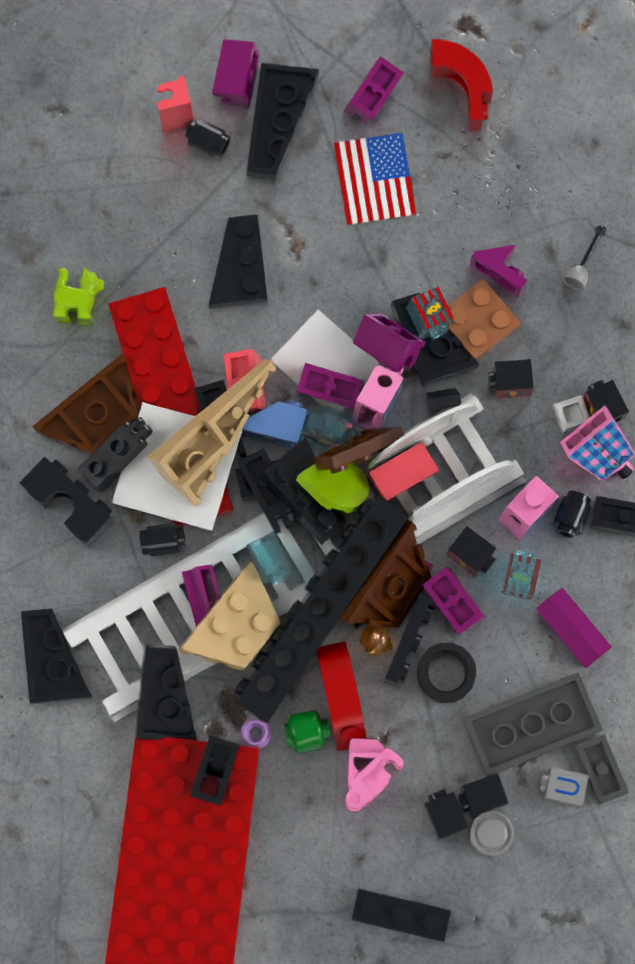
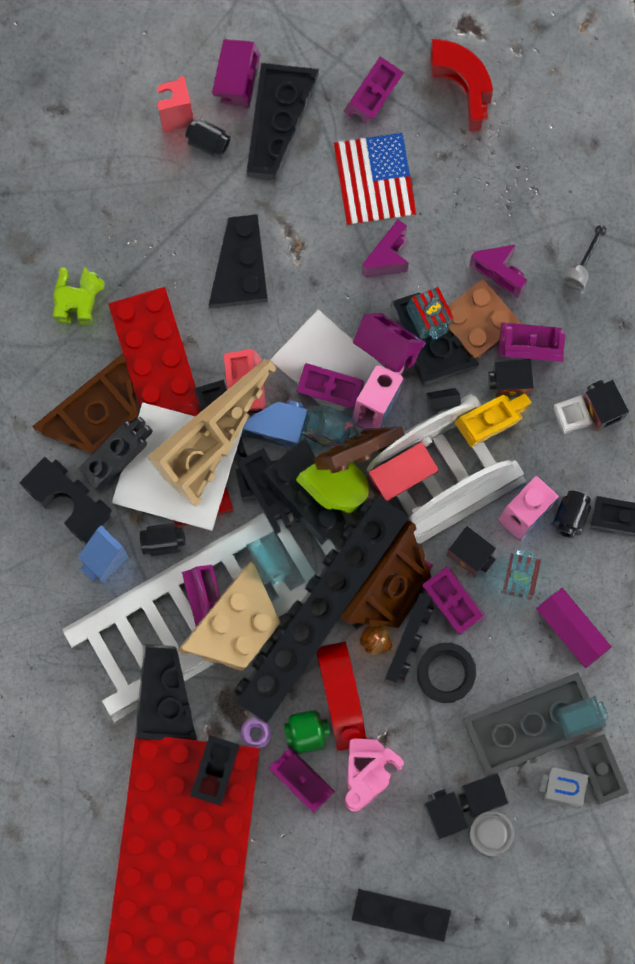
(48, 660): black wing -> none
(102, 555): none -> medium blue slope
(301, 780): none -> magenta hinge
(383, 258): none -> magenta slope
(491, 418): none -> yellow hinge
(531, 342): none -> magenta hinge
(582, 718): none -> clear light blue brick
(600, 447): torso -> none

